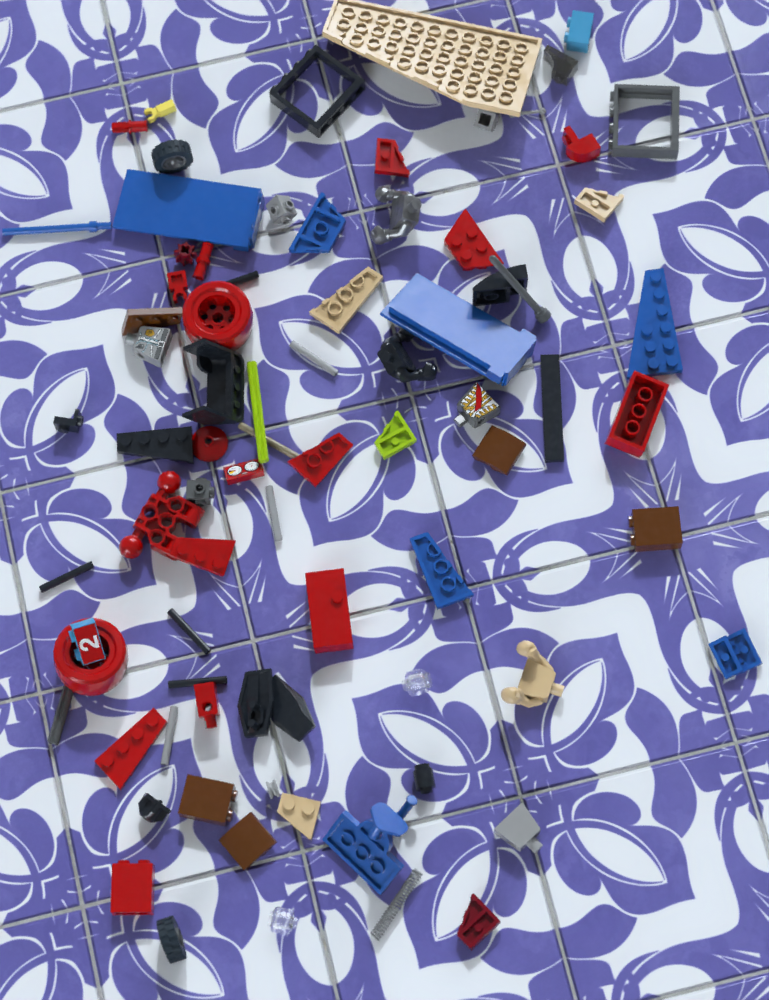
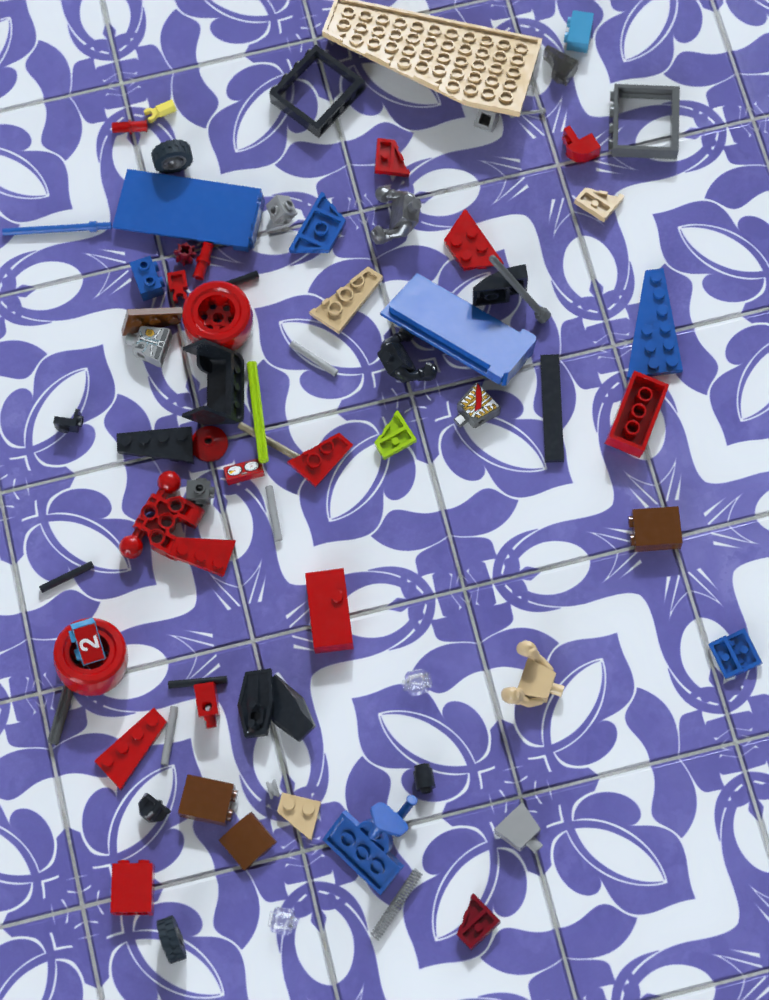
(146, 278): none -> blue brick
(189, 631): black piece -> none
(440, 576): blue wing -> none
(499, 450): reddish brown slope -> none

